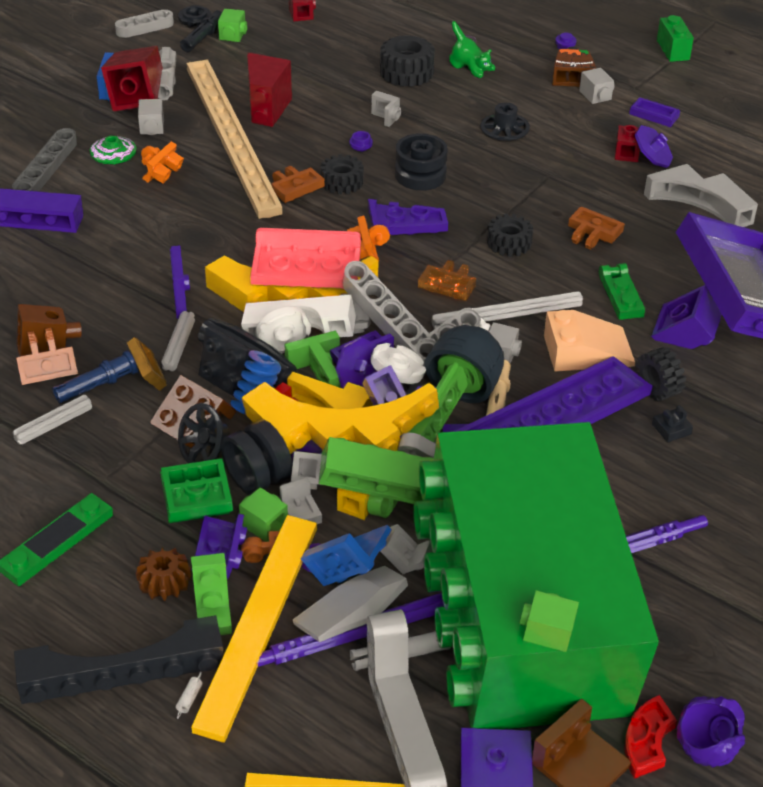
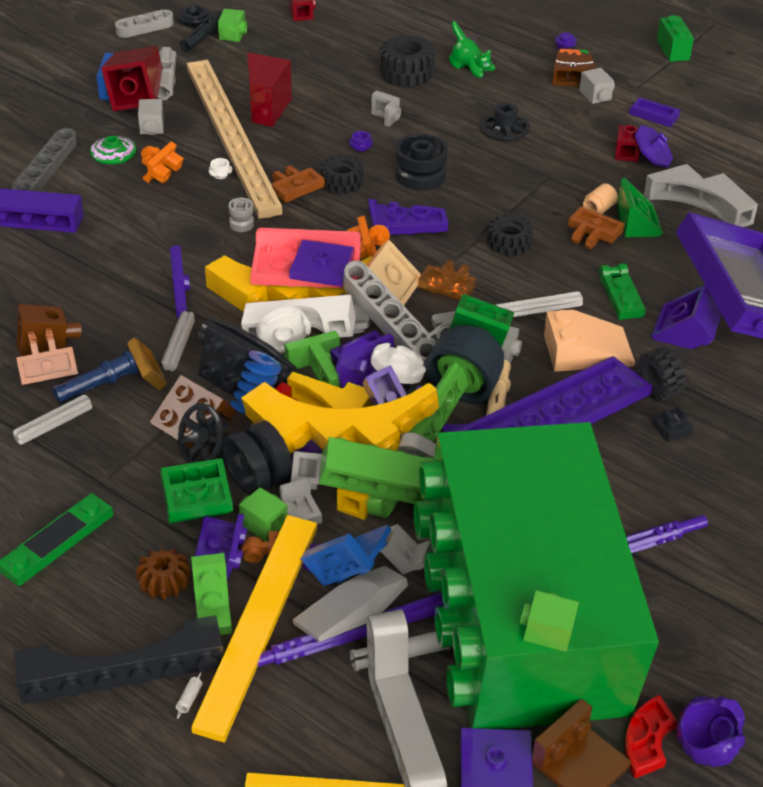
(220, 168): none -> white plate
(241, 214): none -> light grey wheel
(321, 262): none -> dark purple plate
(394, 271): none -> tan plate
(484, 315): none -> green slope
(601, 198): none -> light nougat brick
(636, 212): none -> green slope

